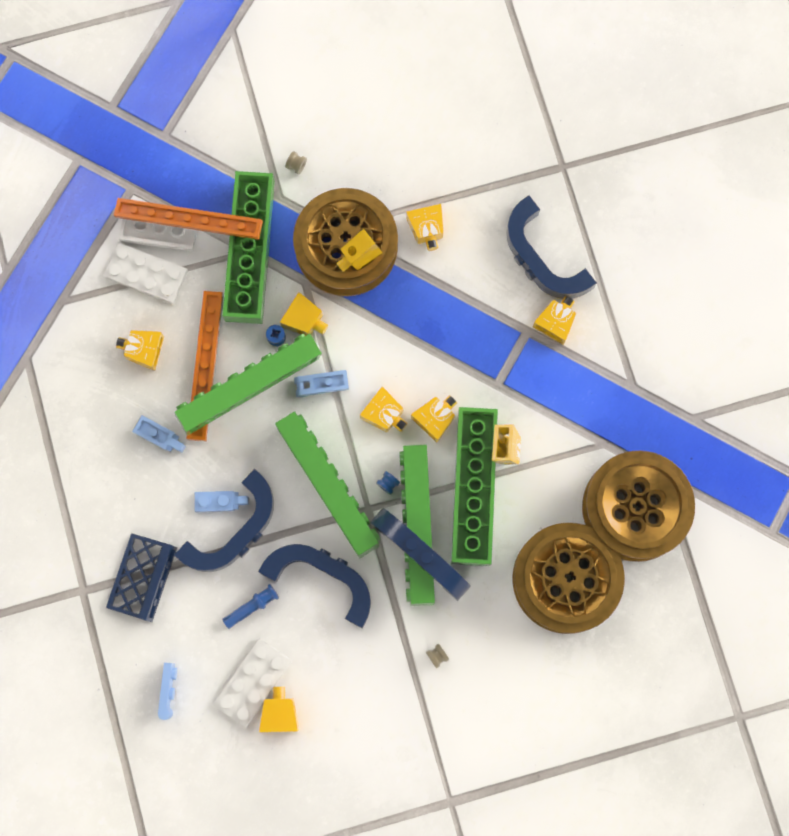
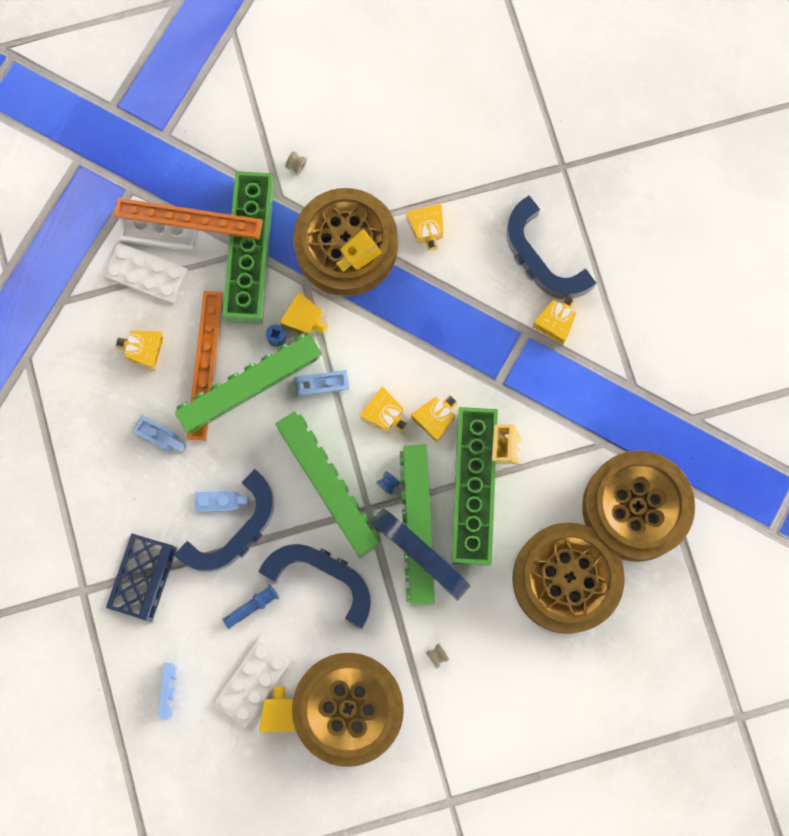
(315, 725): none -> pearl gold wheel

